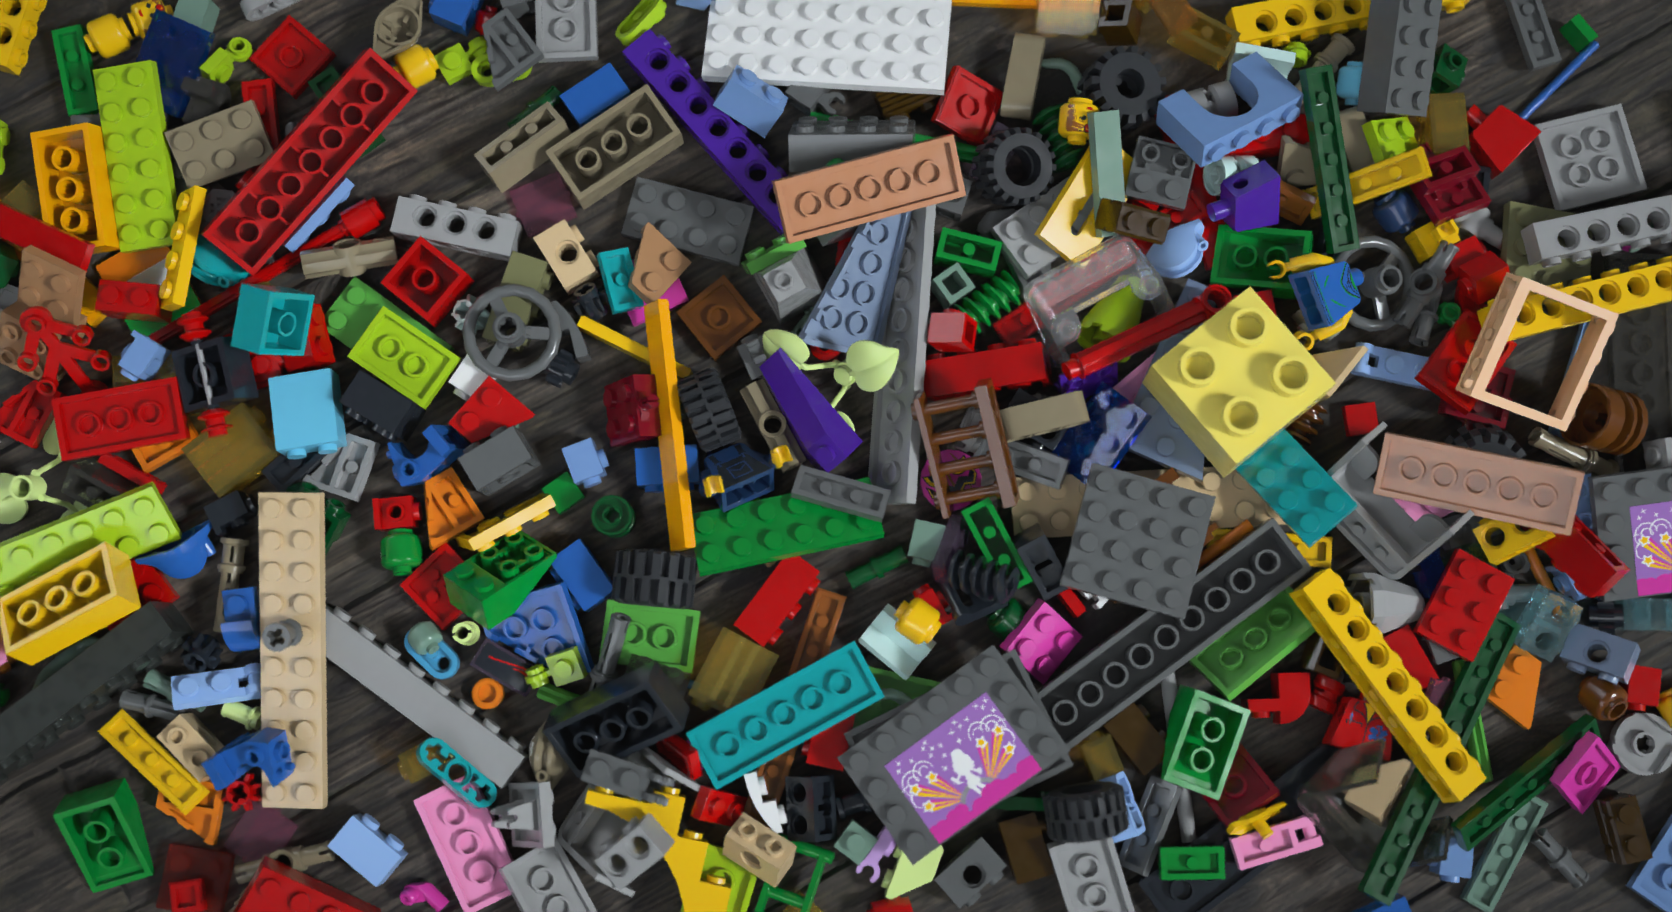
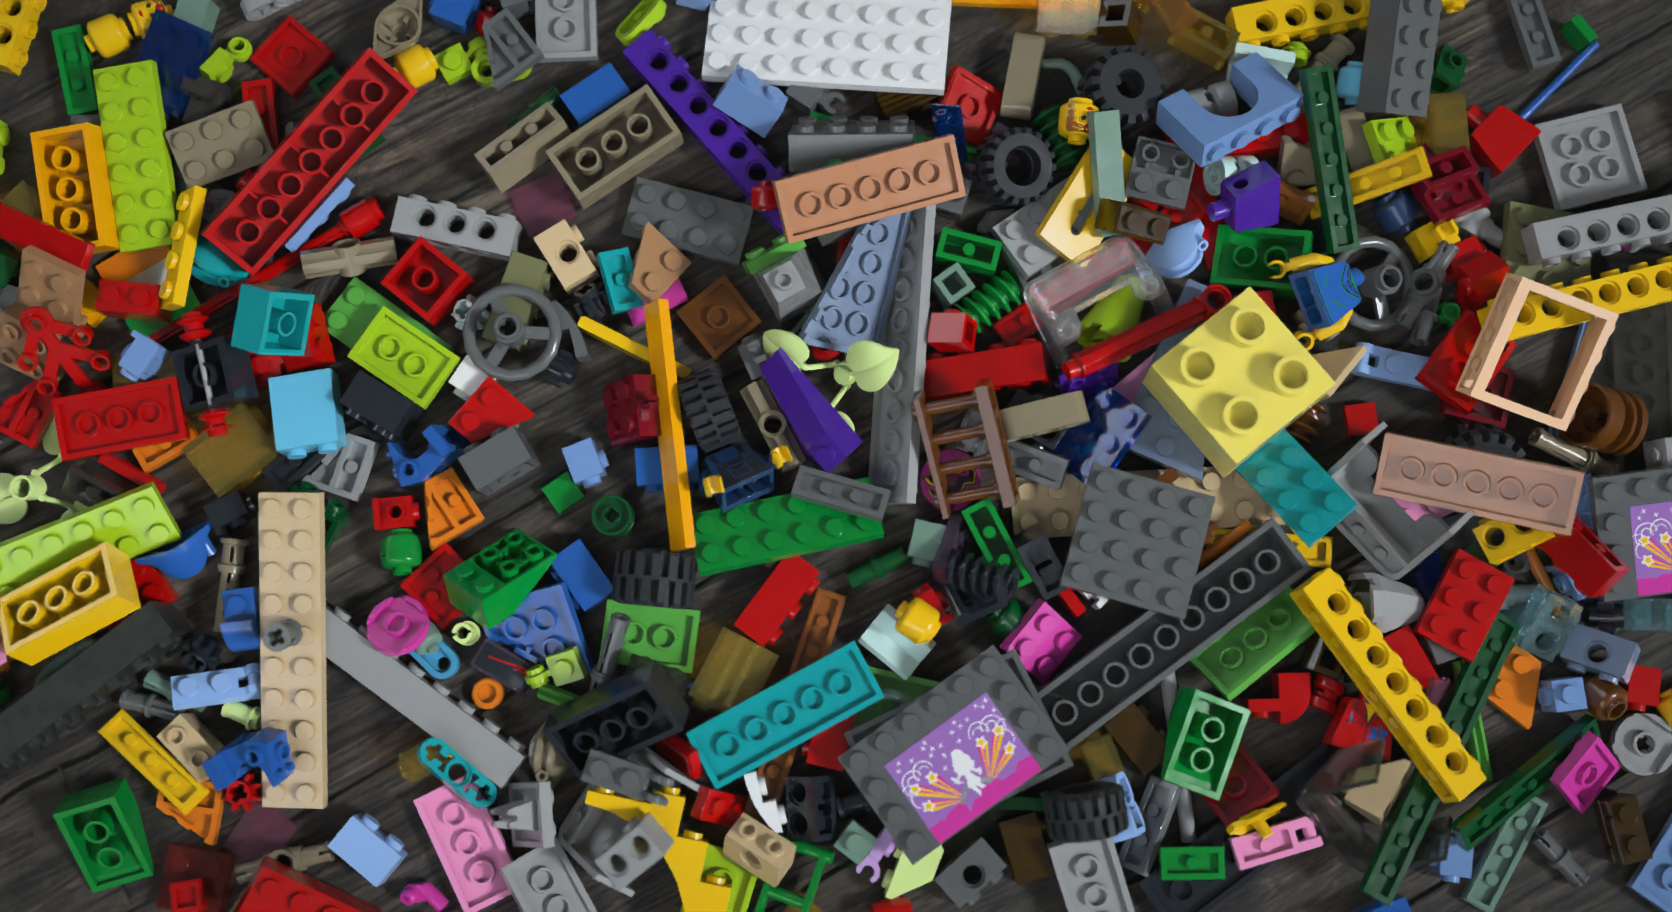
(397, 625): none -> dark pink tile
(491, 529): yellow wing -> none
(763, 197): none -> red piece
(949, 120): none -> clear blue hinge
(1562, 694): none -> medium blue brick

